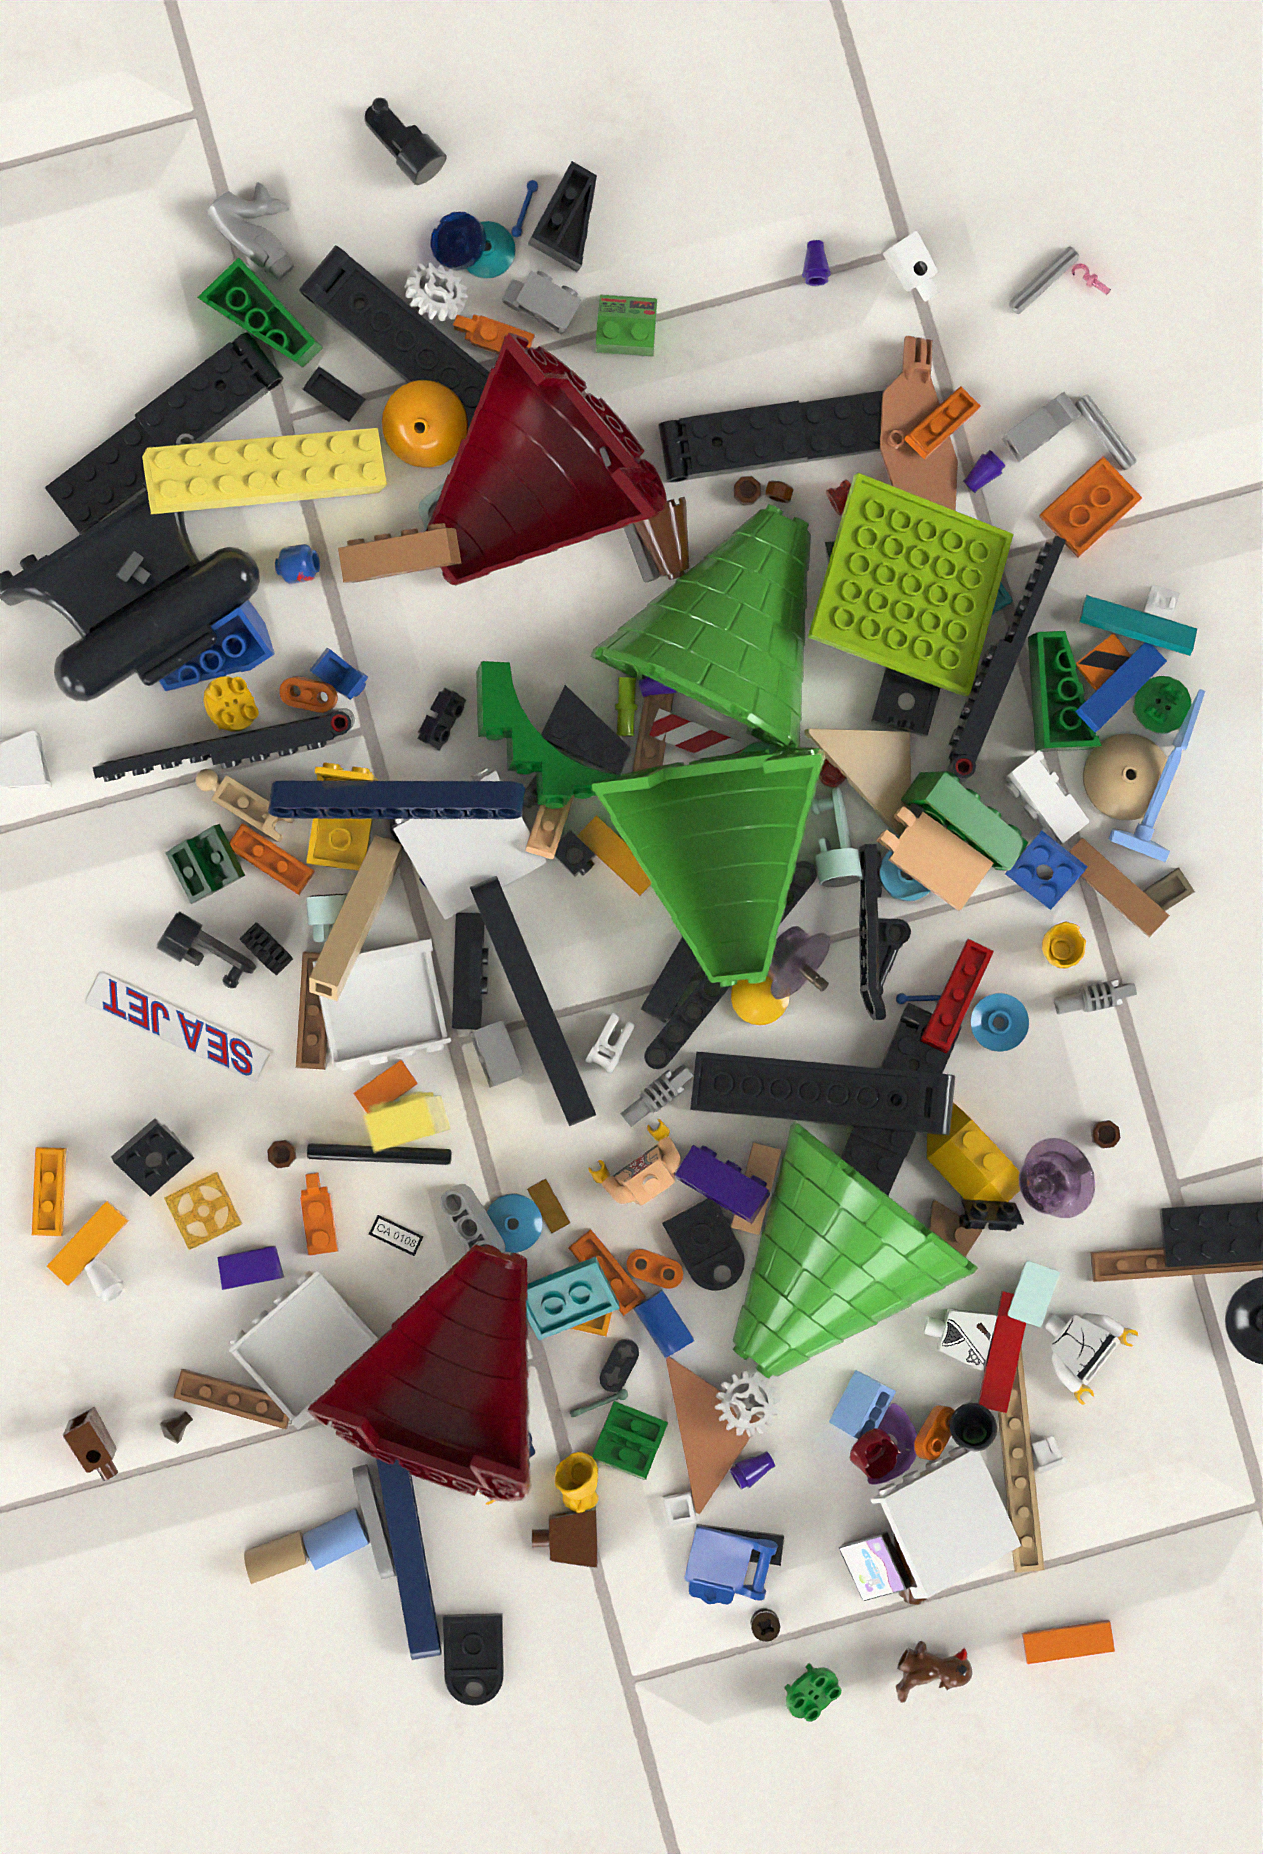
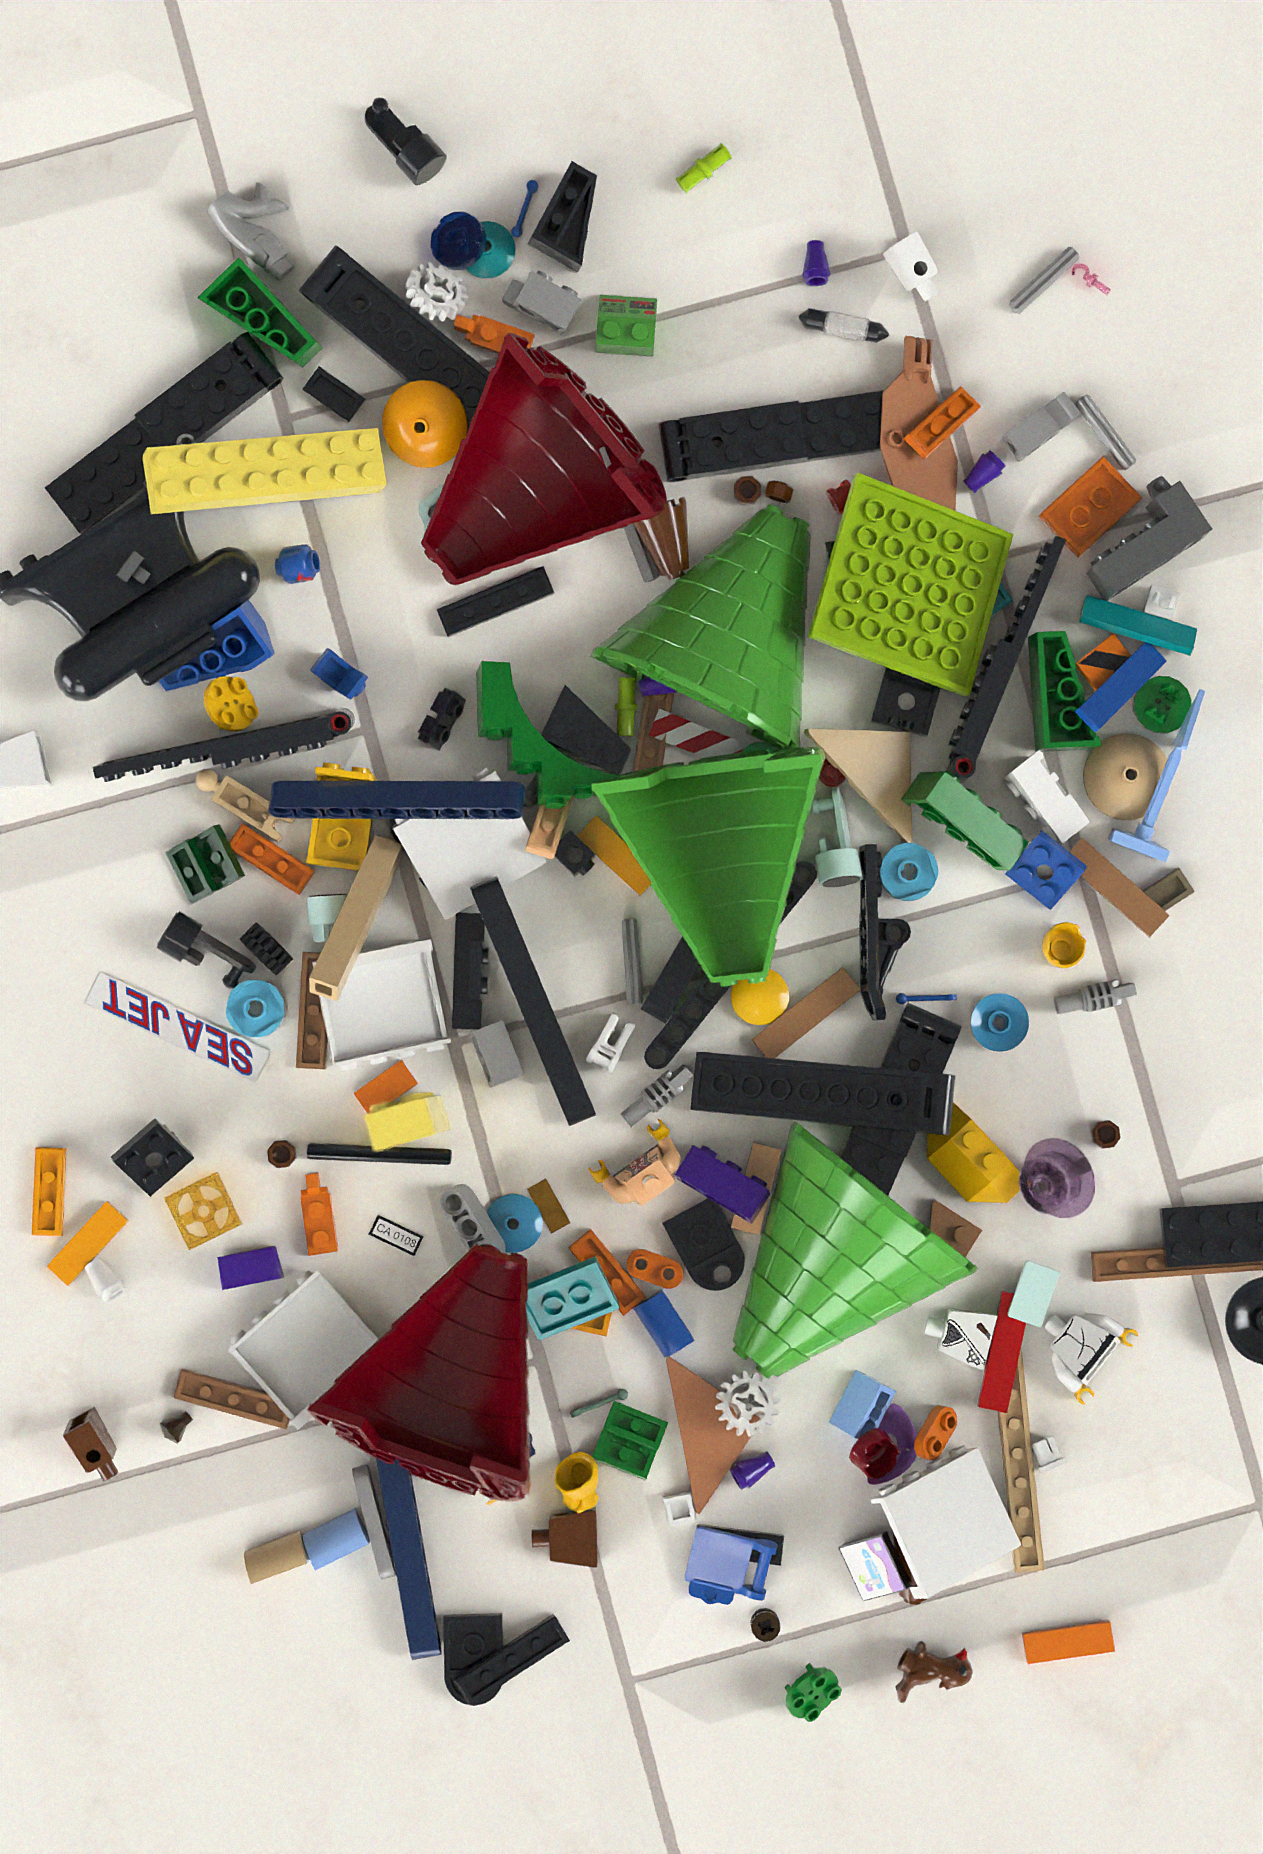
(272, 1011): none -> medium azure plate
(309, 695): orange plate -> none
(399, 554): medium nougat brick -> none
(495, 601): none -> black tile
(511, 1659): none -> black tile
(612, 1362): black beam -> none
(632, 961): none -> light grey axle
(703, 168): none -> lime pin
(796, 961): piece -> none
(806, 1014): none -> medium nougat tile
(843, 325): none -> piece
(936, 857): light nougat tile -> none
(957, 996): red tile -> none
(973, 1427): black piece -> none
(999, 1215): black hinge -> none
(1174, 528): none -> dark grey hinge

